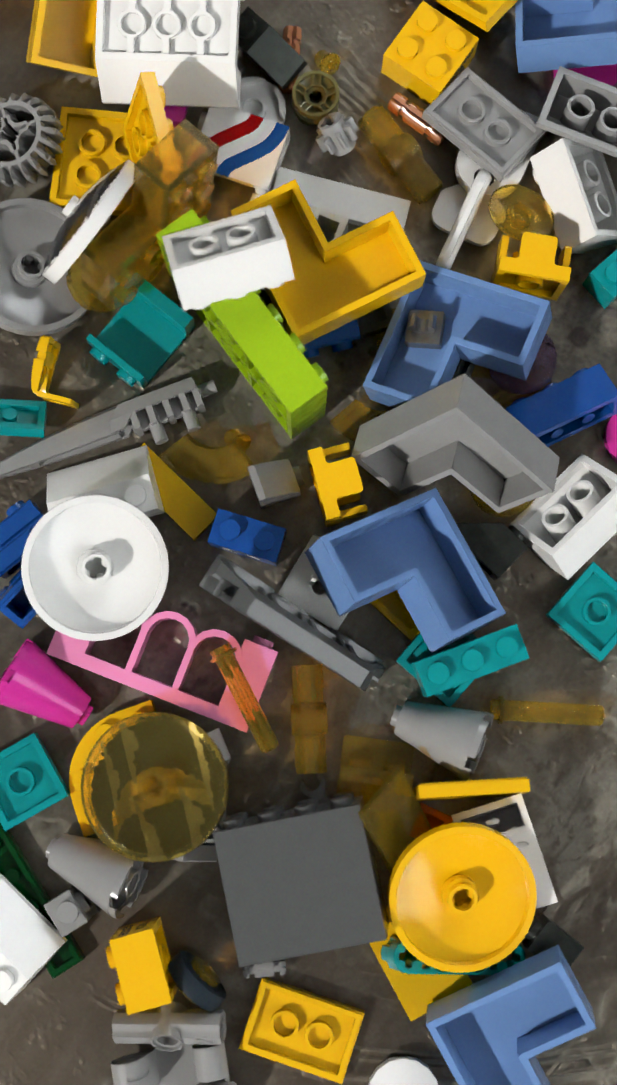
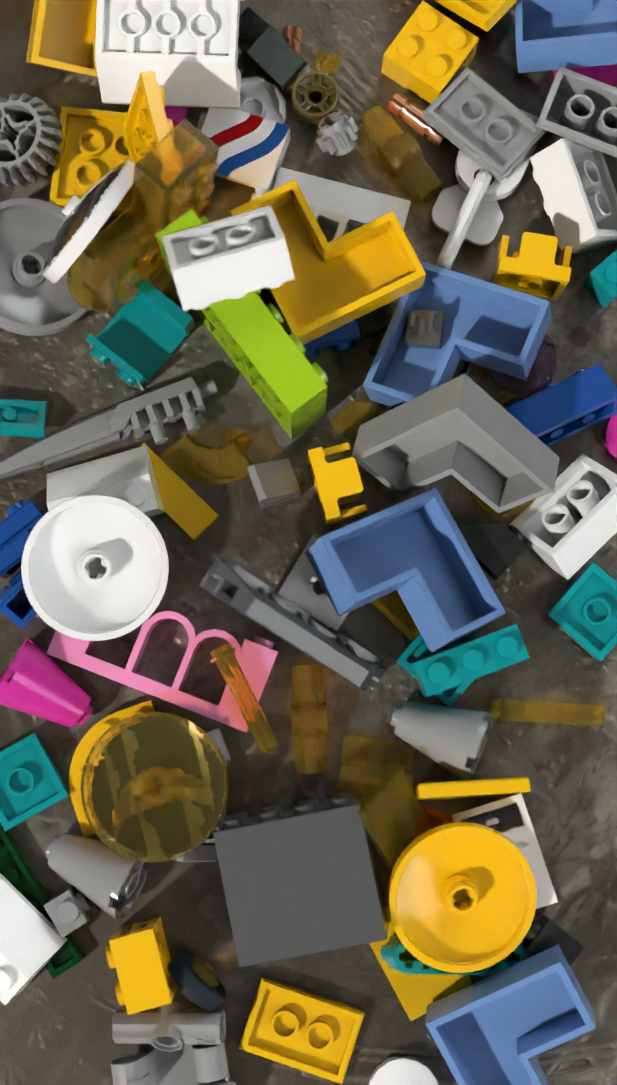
(43, 371): yellow piece -> none
(247, 537): blue brick -> none
(265, 969): light grey piece -> none
(520, 210): clear yellow dish -> none

